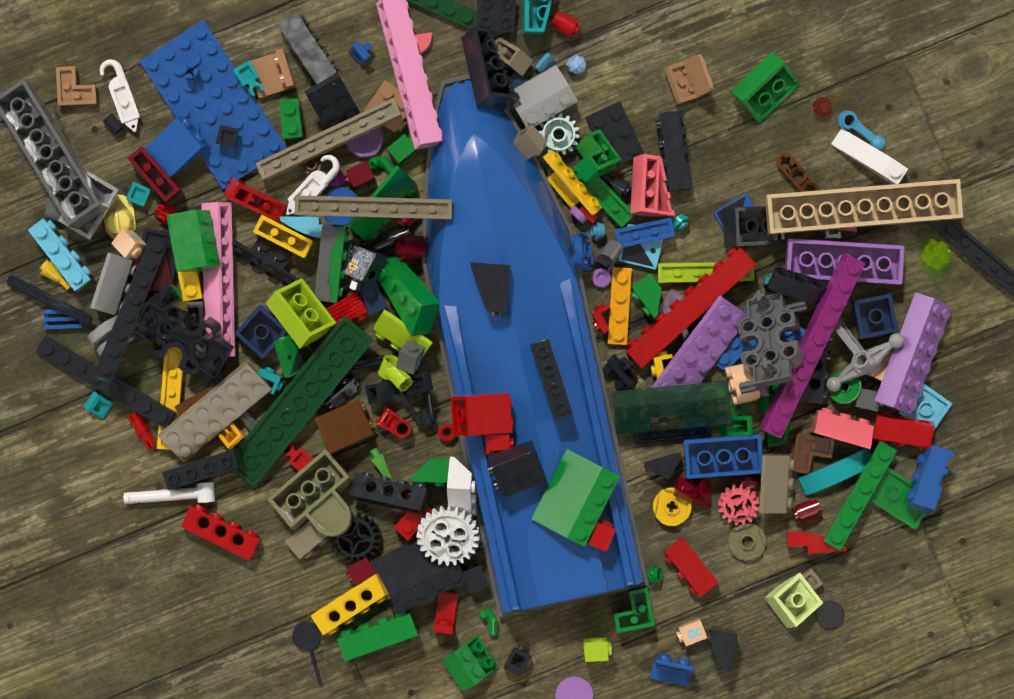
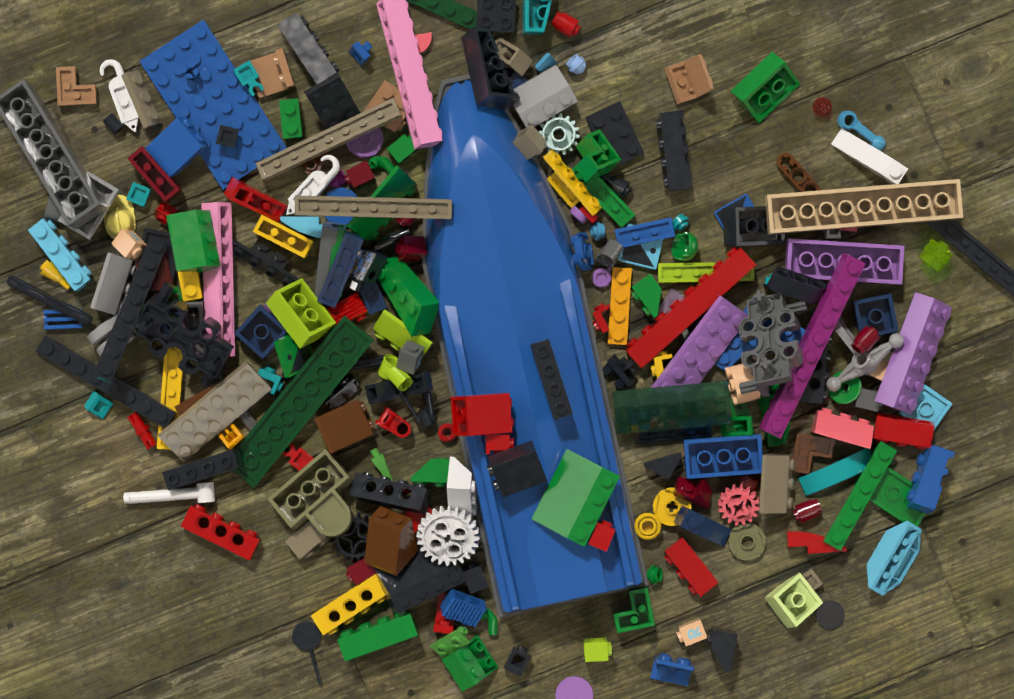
(141, 99): none -> dark tan plate
(340, 269): none -> dark blue plate
(390, 541): none -> reddish brown slope
(451, 642): none -> bright green hinge
(463, 608): none -> blue brick
(493, 285): black slope -> none
(647, 526): none -> yellow brick
(649, 188): coral wedge -> none
(684, 246): none -> green hair
(702, 525): none -> dark blue slope
(865, 340): none -> dark red brick
(893, 557): none -> medium azure wedge

